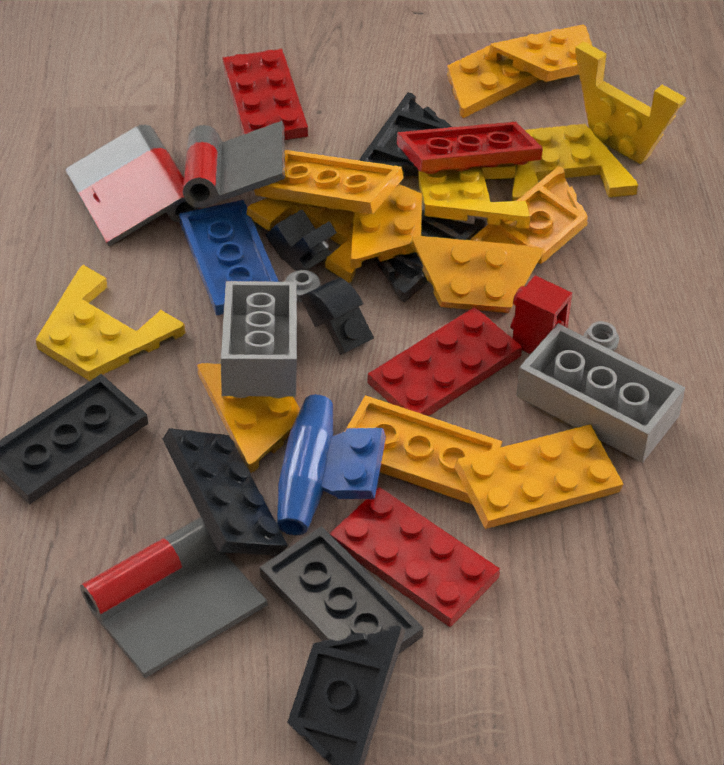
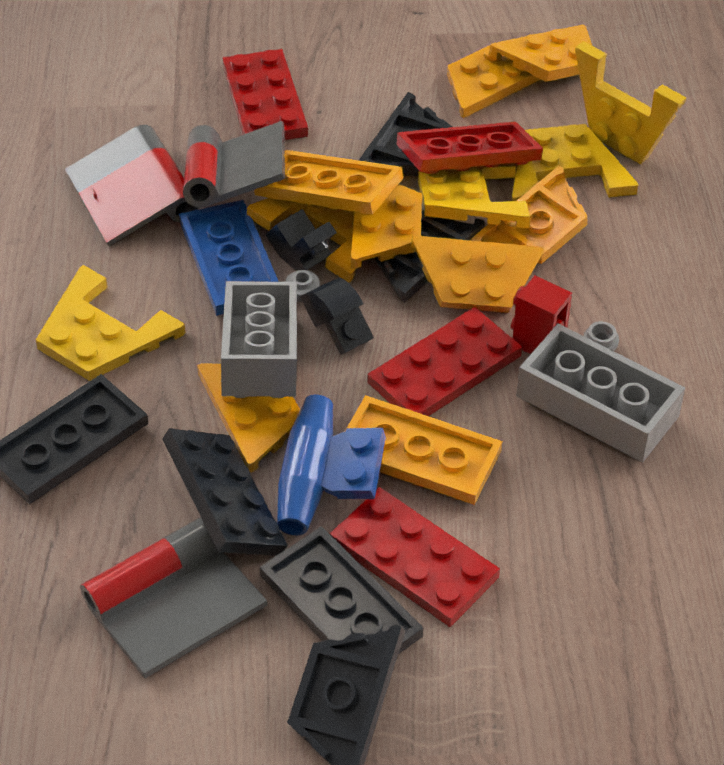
(538, 476): light orange plate -> none

